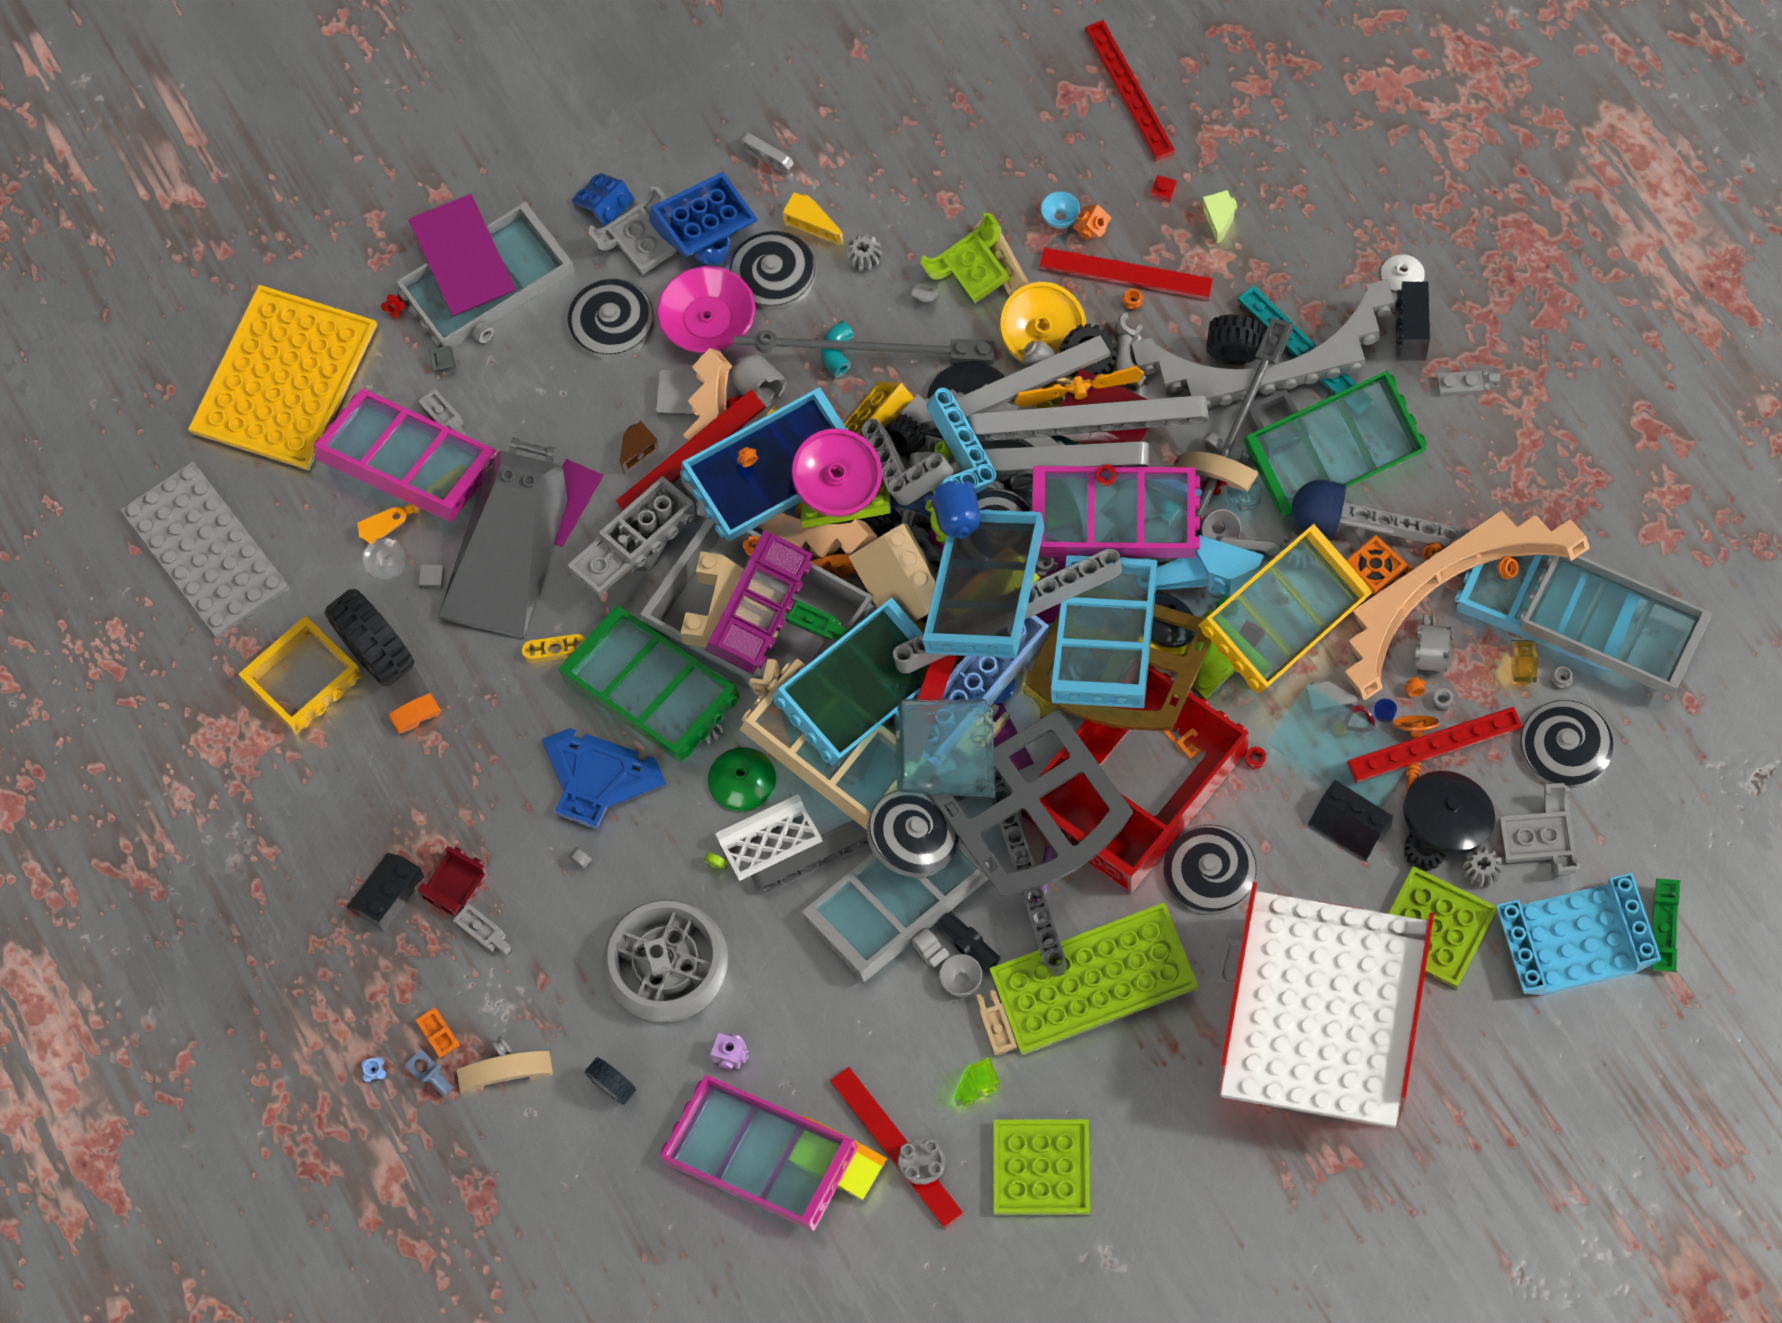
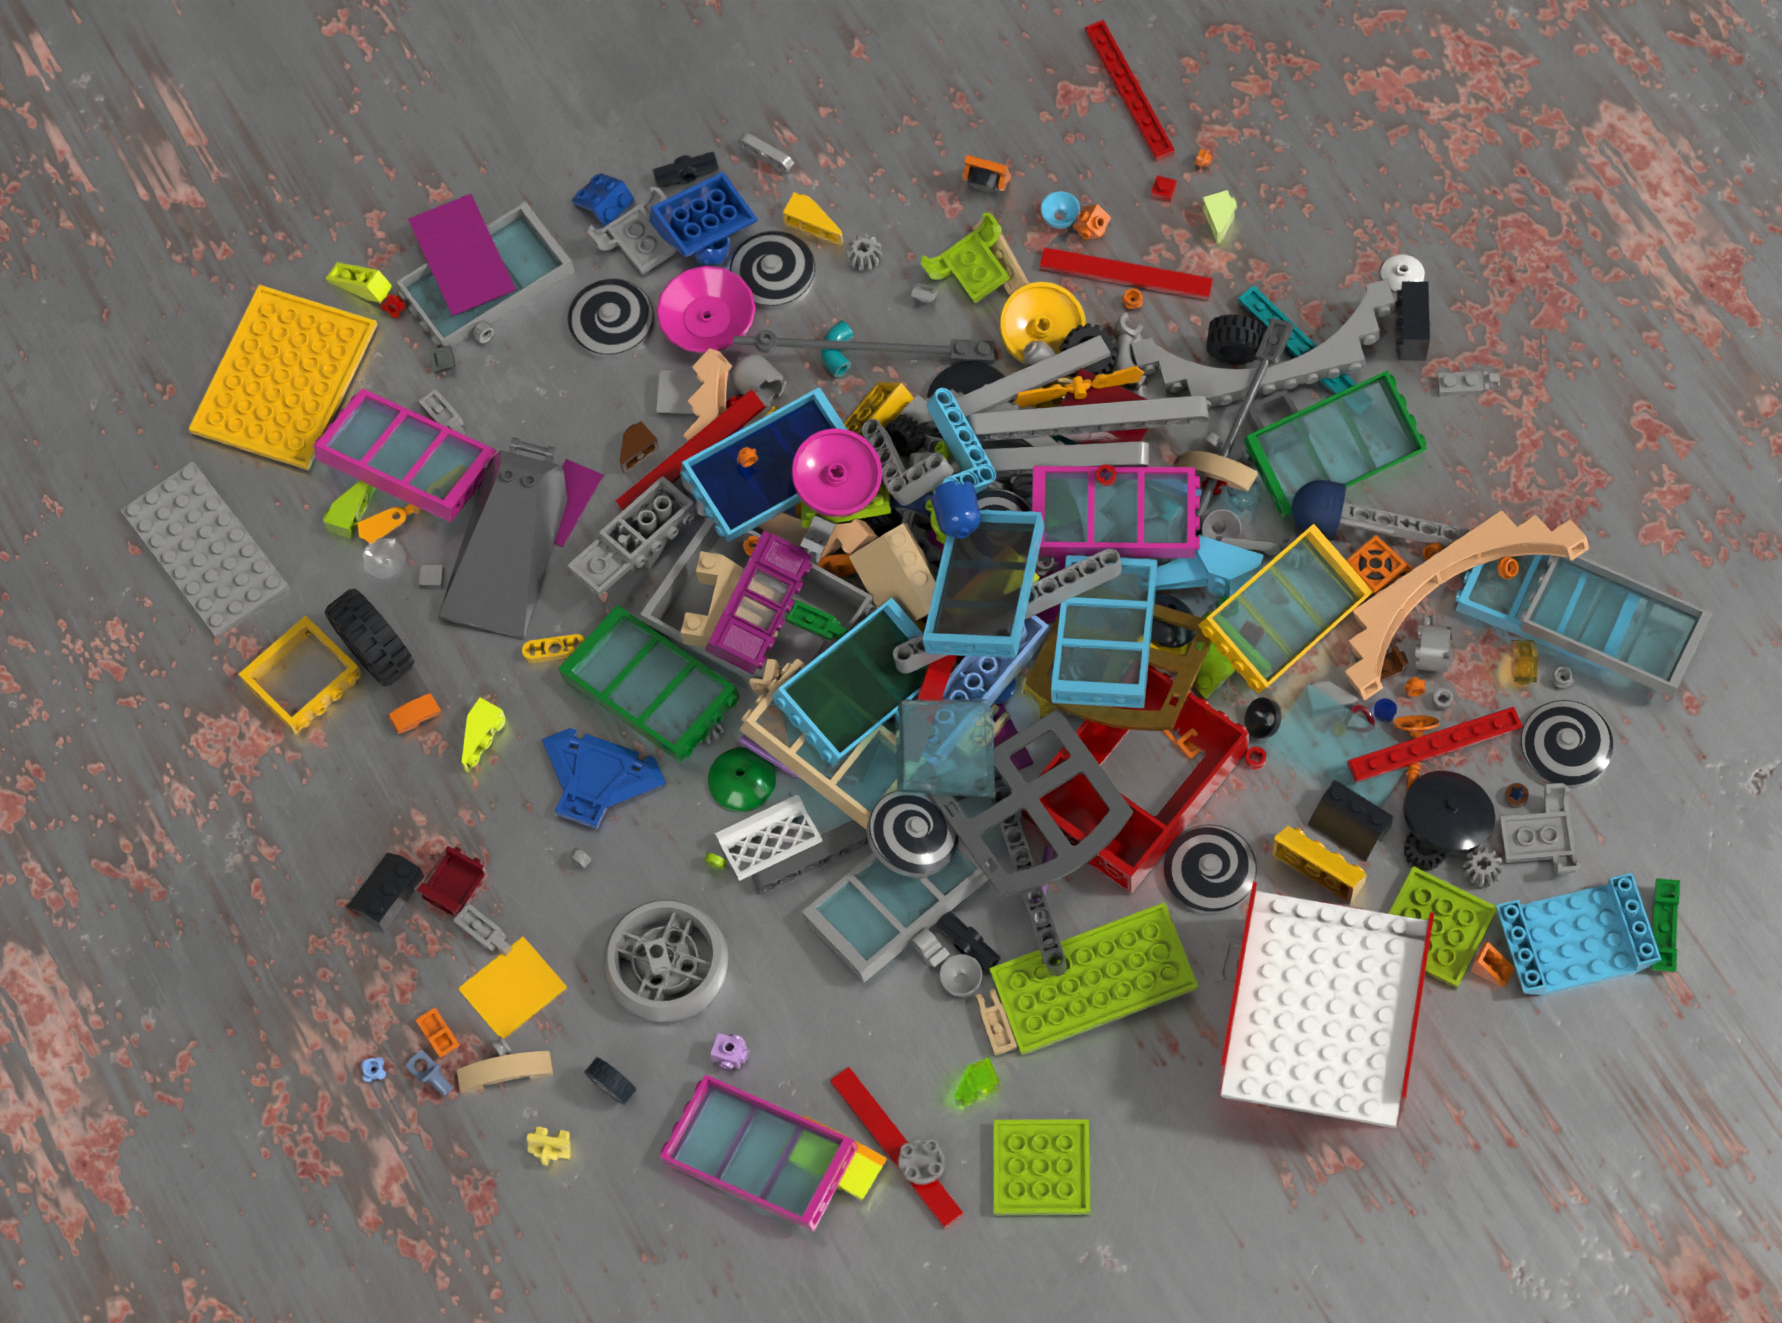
(348, 510): none -> lime slope
(360, 281): none -> neon yellow slope
(481, 726): none -> neon yellow slope
(512, 988): none -> yellow piece
(549, 1147): none -> light yellow hips
(685, 169): none -> black piece
(753, 746): none -> medium lavender bar
(817, 537): none -> dark grey bracket
(985, 174): none -> piece
(1203, 158): none -> orange plate
(1257, 716): none -> black piece
(1318, 863): none -> yellow slope
(1393, 664): none -> reddish brown bracket
(1492, 965): none -> orange slope
(1516, 795): none -> reddish brown tile

